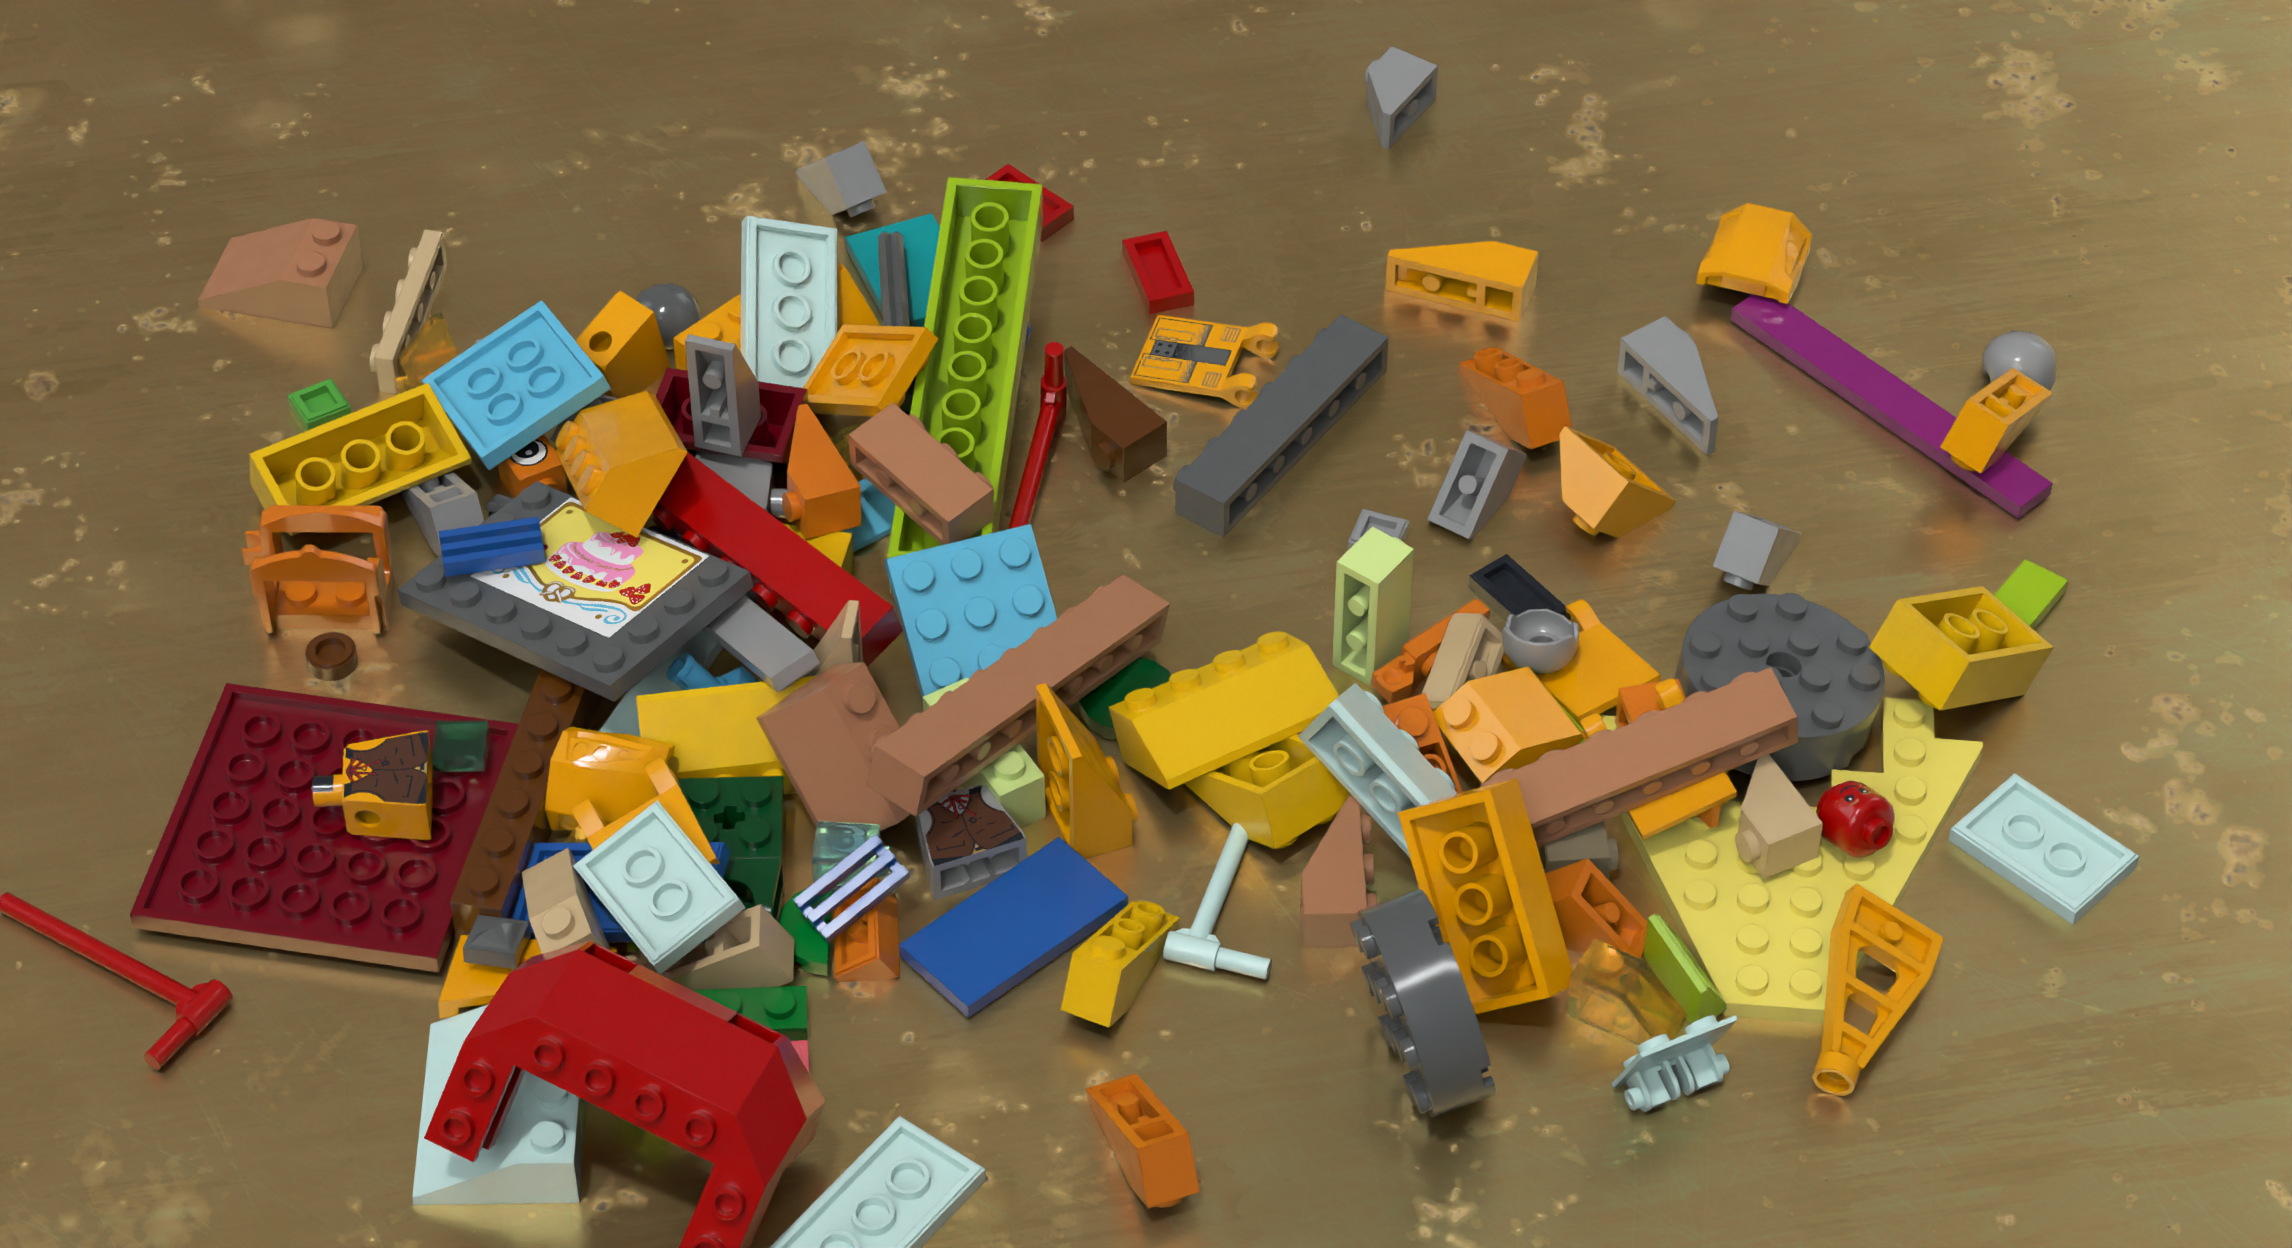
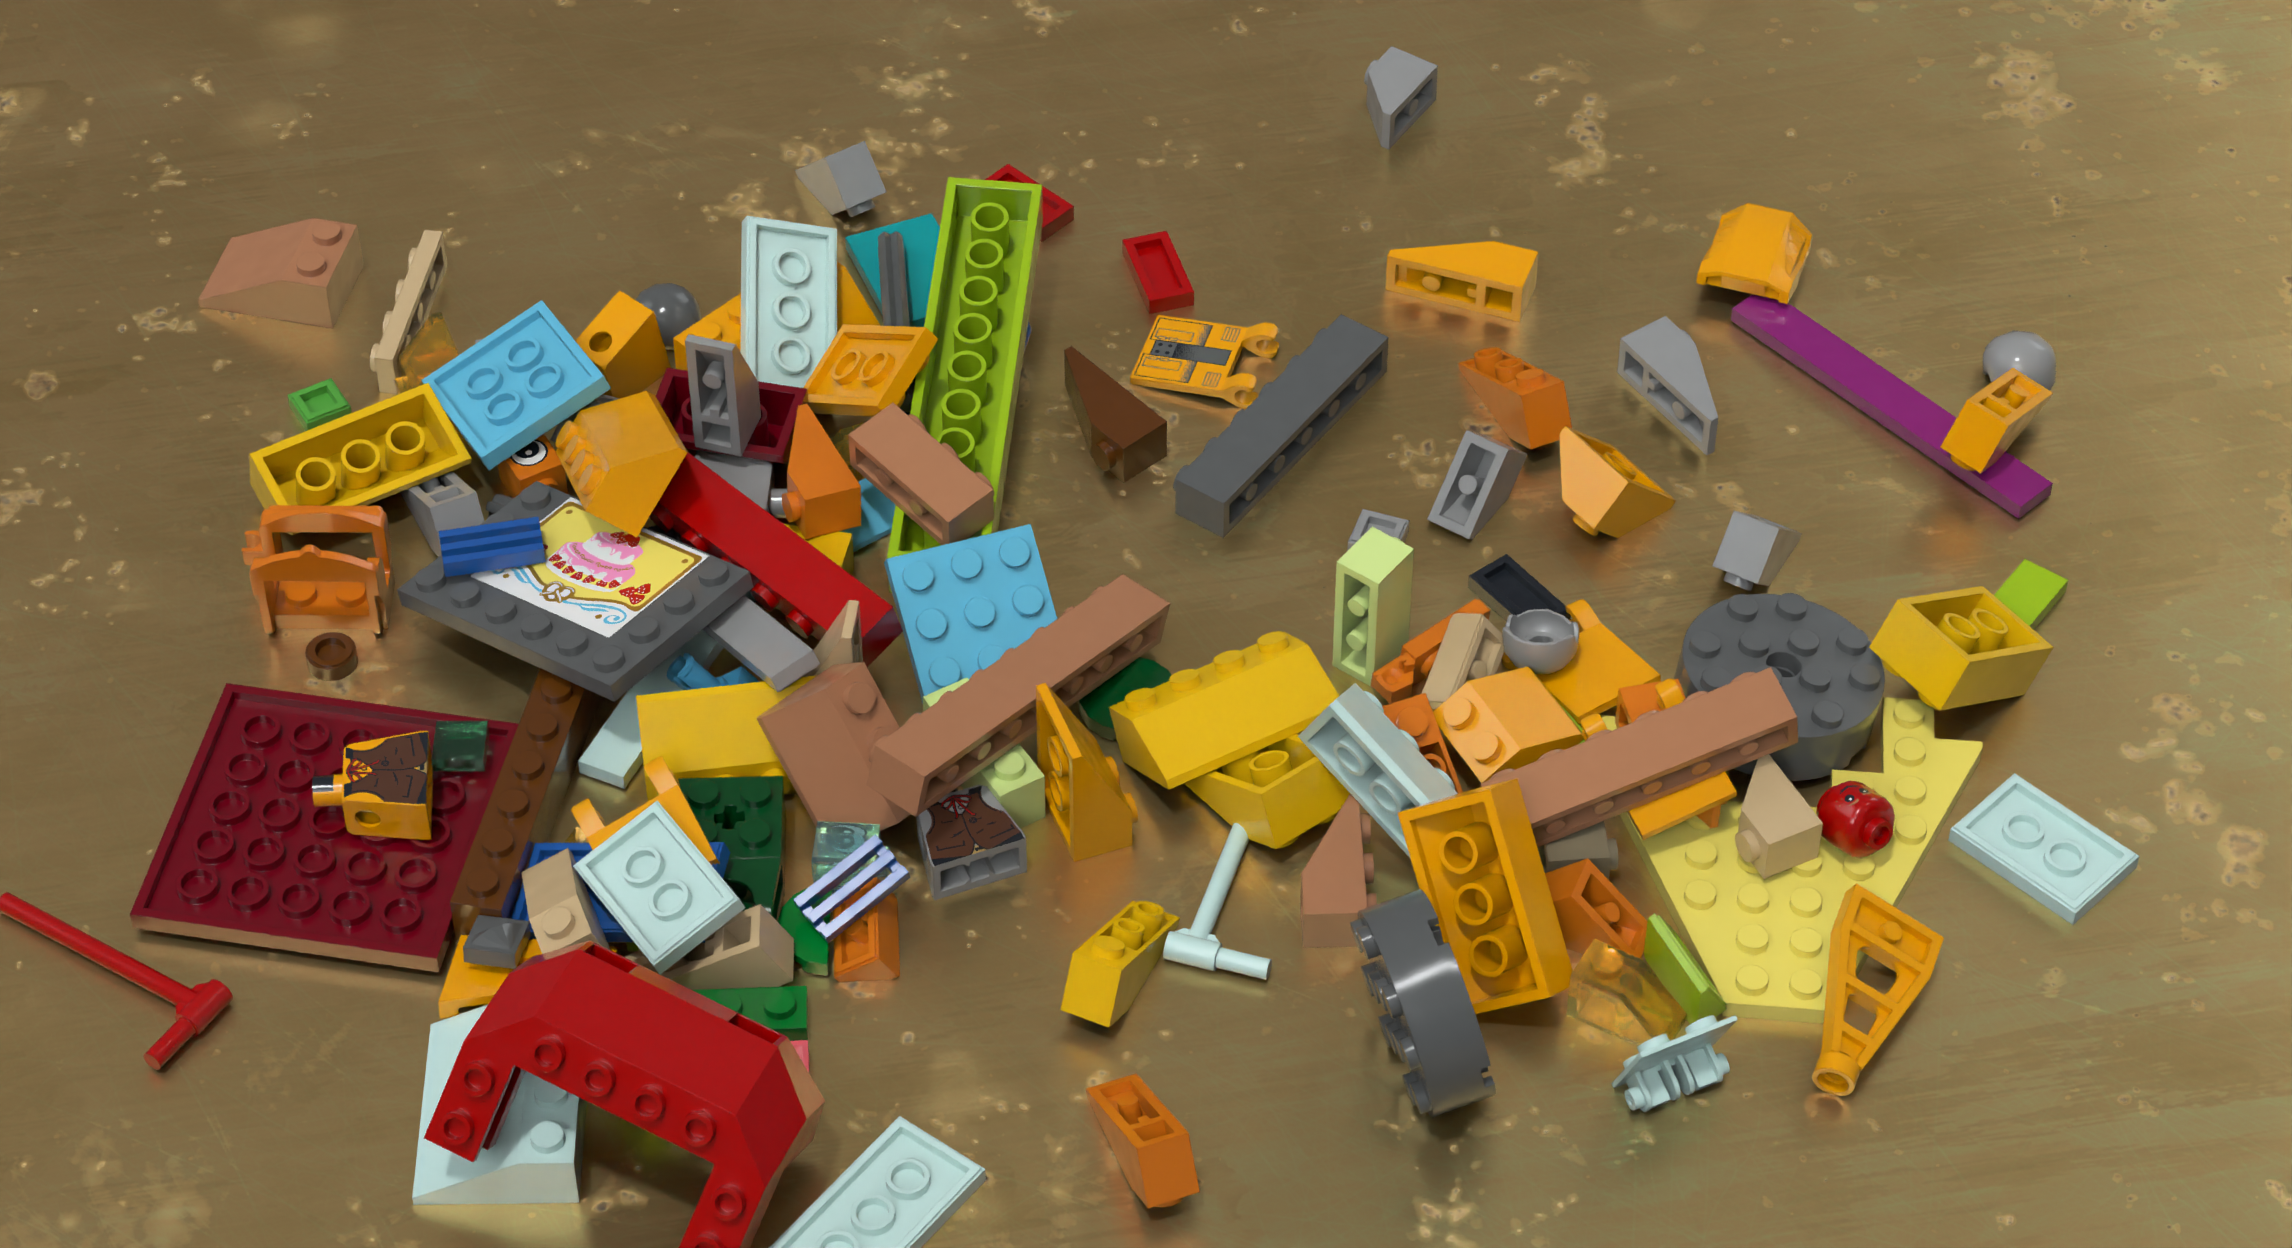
(602, 769): light orange slope -> none
(1013, 927): blue tile -> none
(1052, 410): red bar -> none

